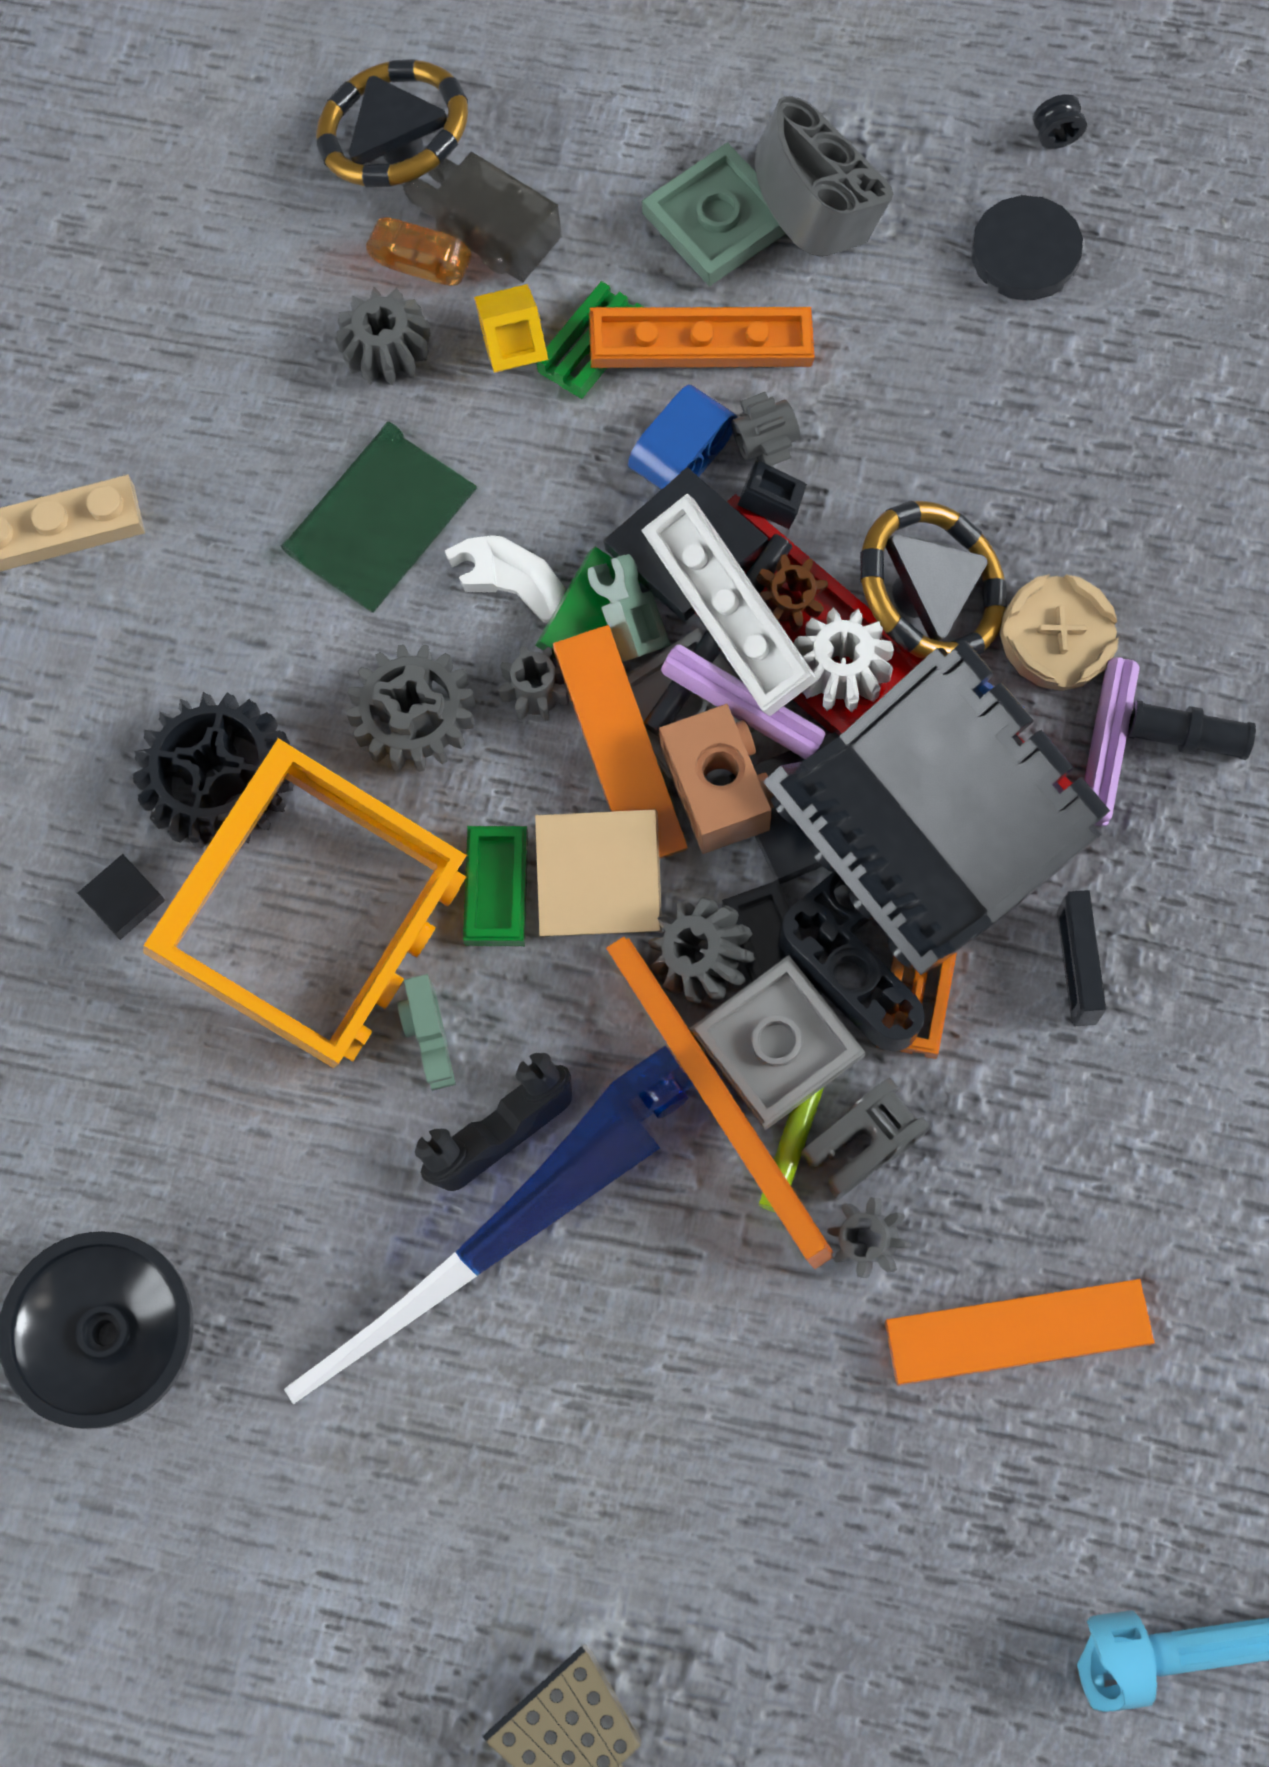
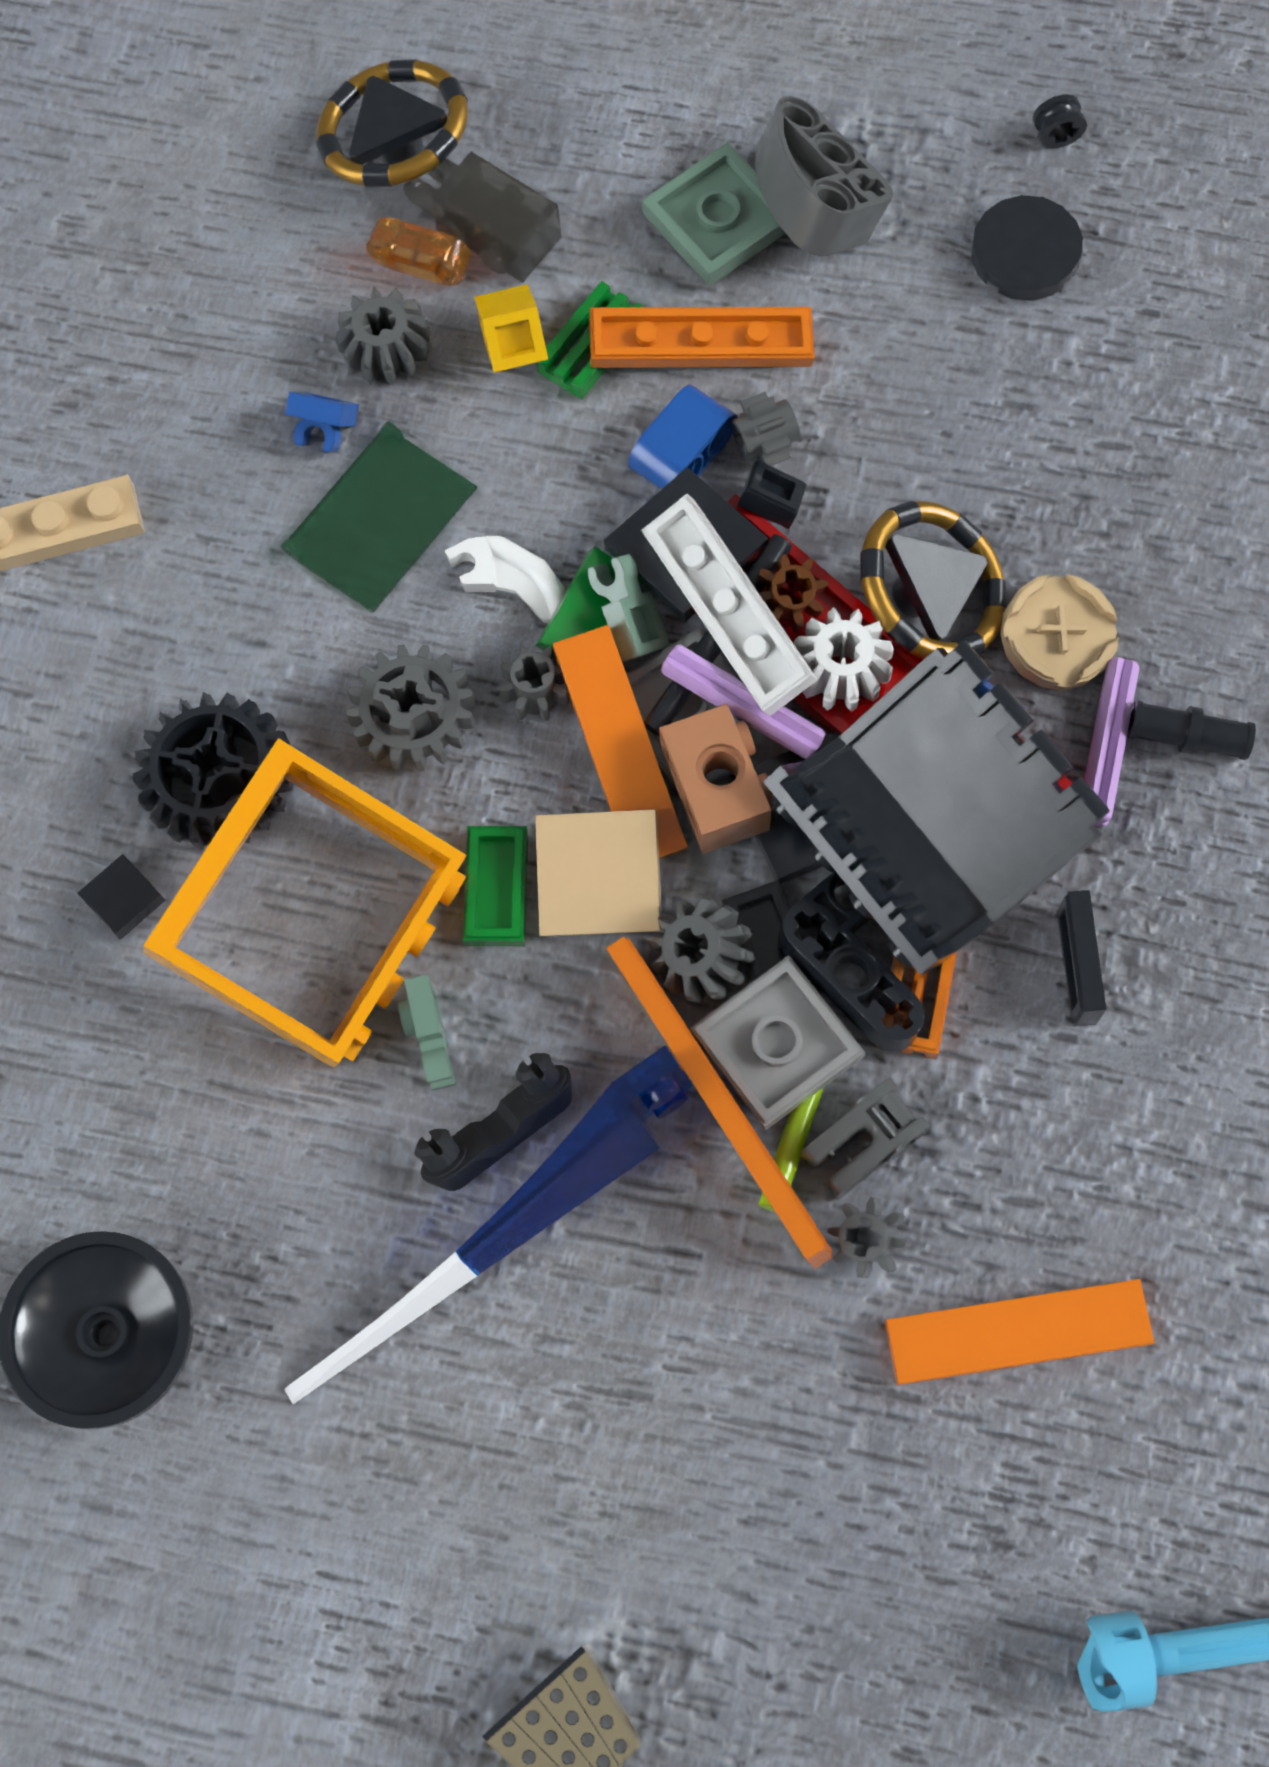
(321, 412): none -> blue tile

